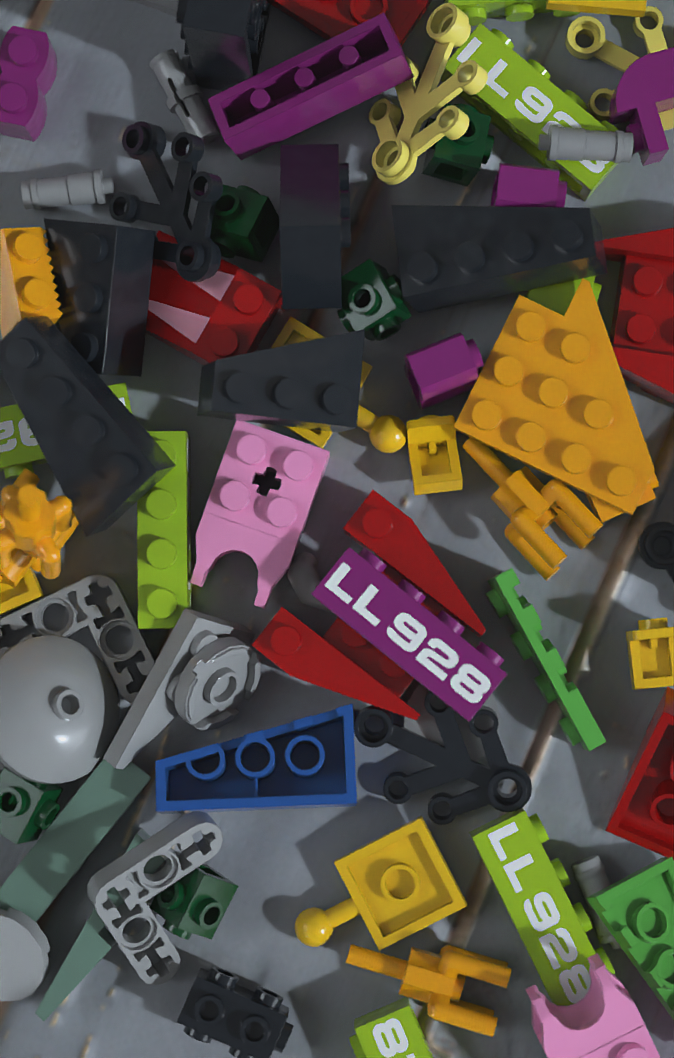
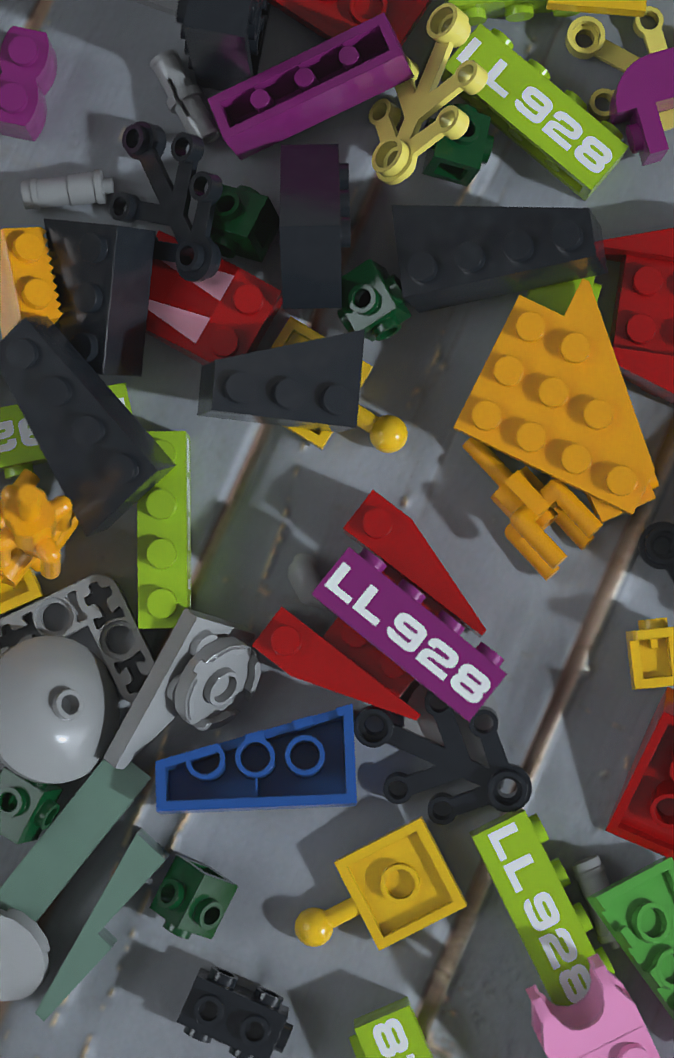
(138, 887): light grey beam -> none
(253, 523): bright pink brick -> none
(433, 454): yellow bracket -> none
(440, 981): light orange plant -> none
(443, 370): magenta brick -> none
(527, 187): magenta brick -> none
(578, 721): bright green wing -> none
(583, 144): light grey piece -> none

